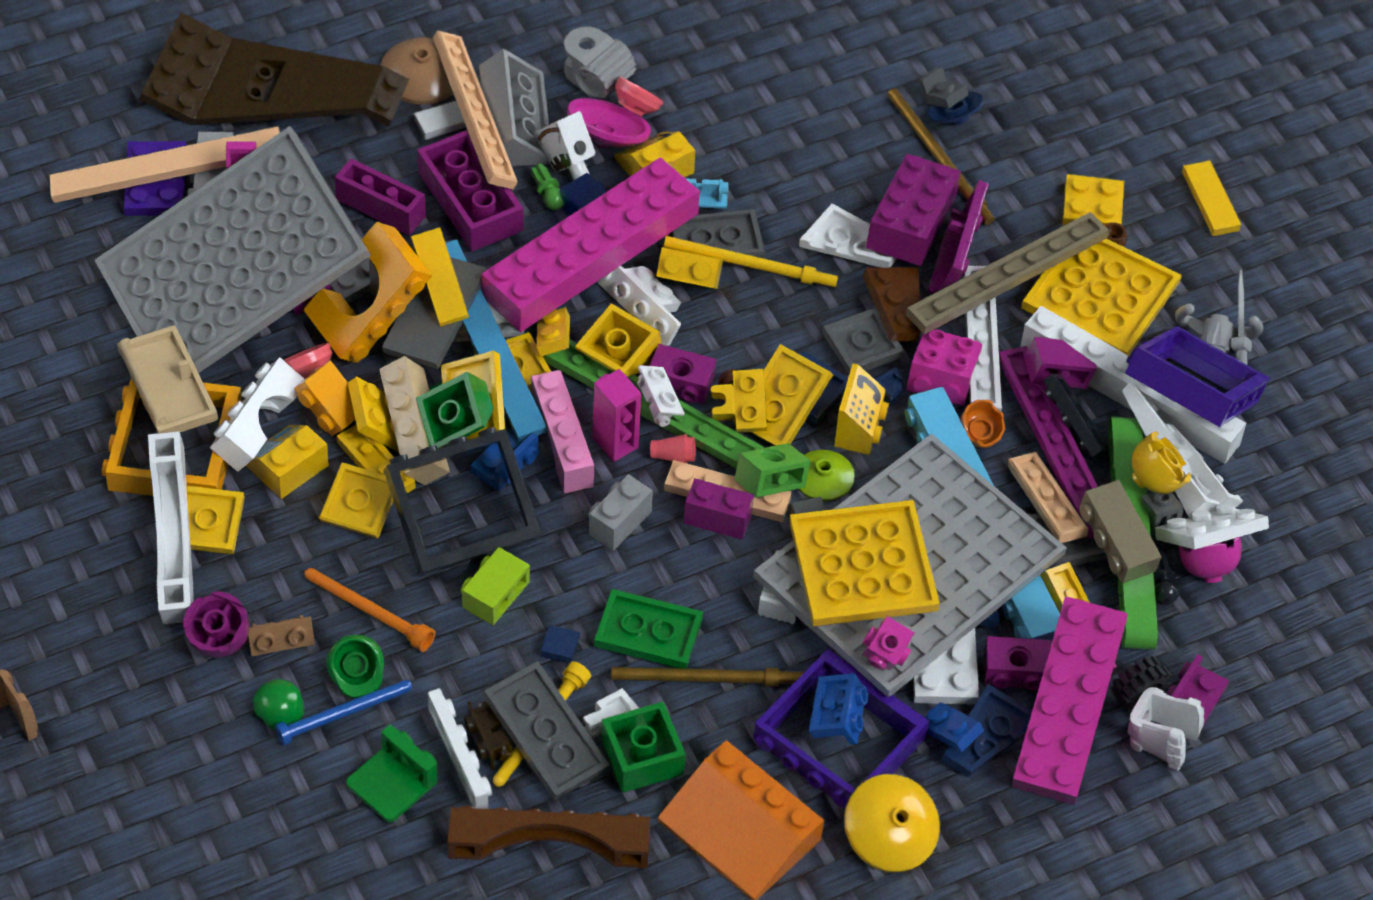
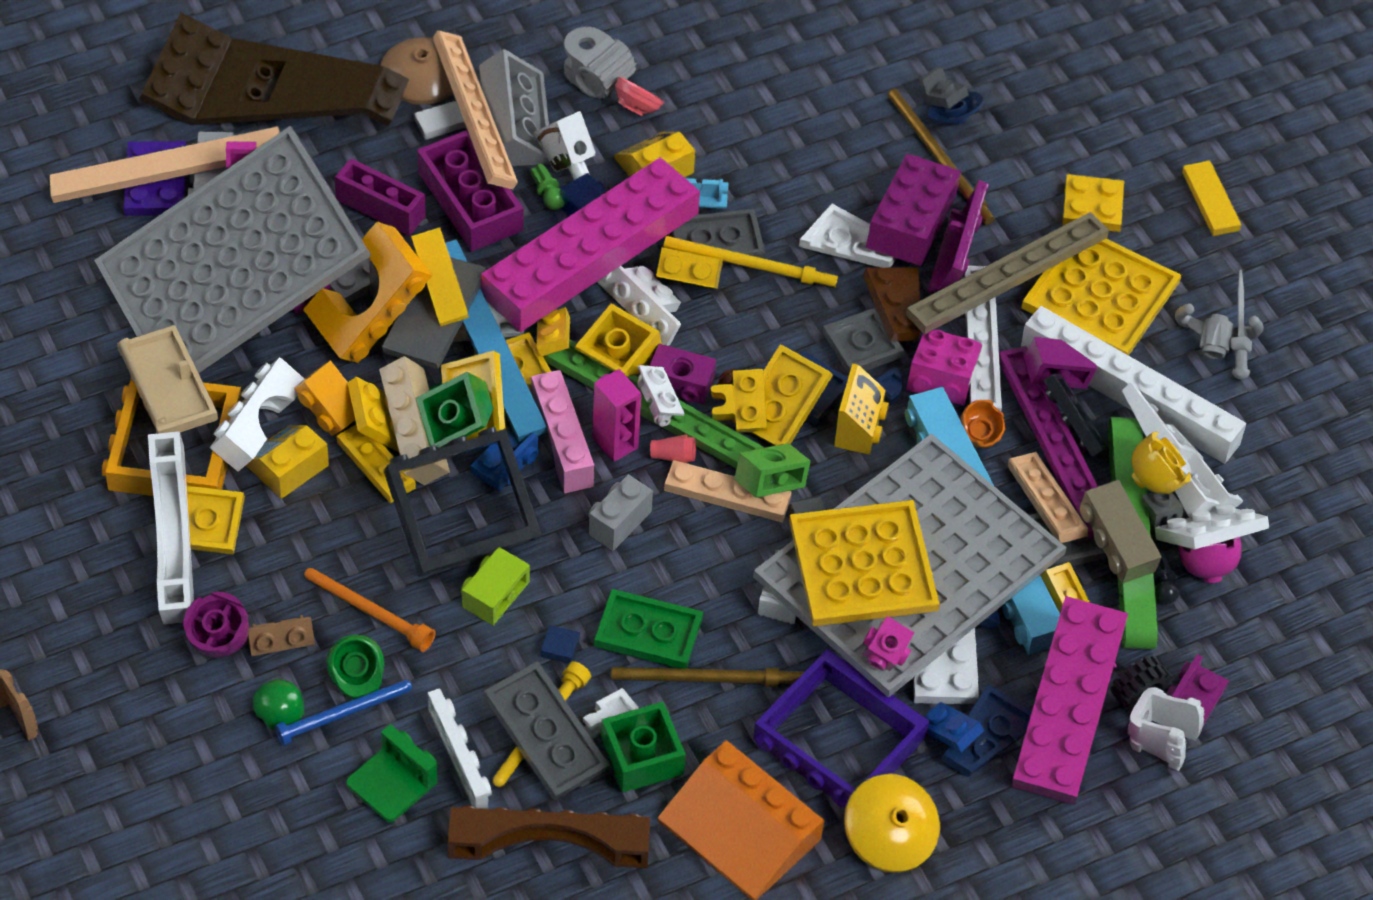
(310, 359): coral piece -> none
(358, 501): yellow plate -> none
(489, 744): dark brown hinge -> none
(610, 123): dark pink dish -> none
(718, 509): magenta brick -> none
(831, 483): lime dish -> none
(838, 707): blue bracket -> none
(1004, 652): magenta brick -> none
(1117, 233): reddish brown plate -> none
(1243, 382): dark purple window -> none

